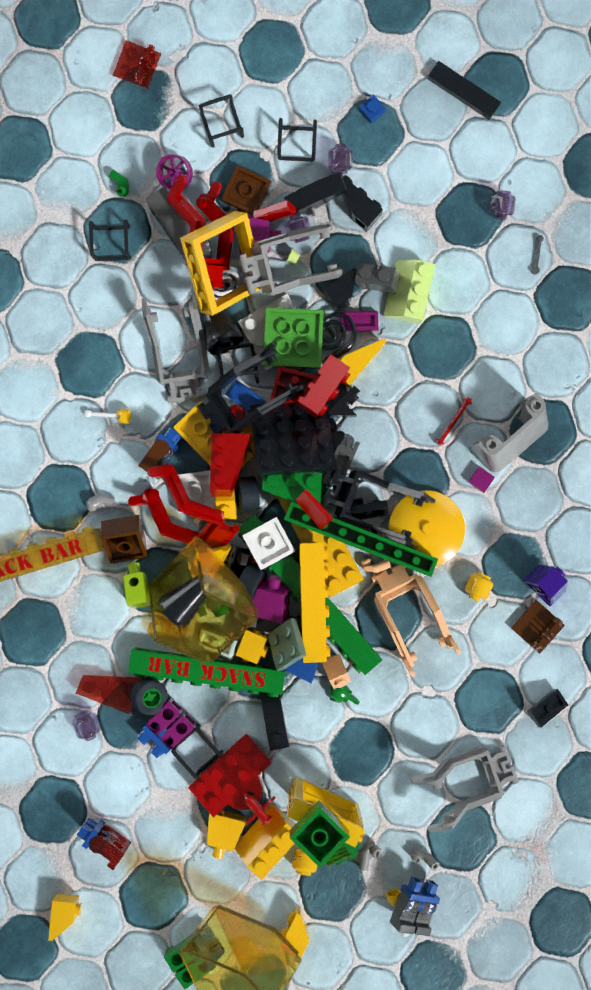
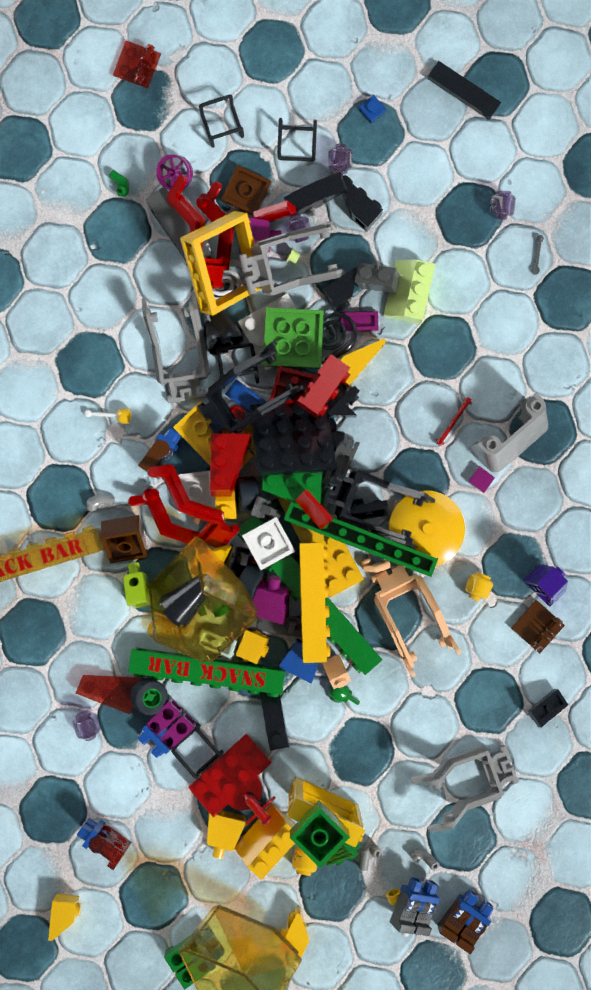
(126, 226): black piece -> none
(266, 509): none -> dark grey hinge
(286, 644): sand green plate -> none
(466, 921): none -> hips

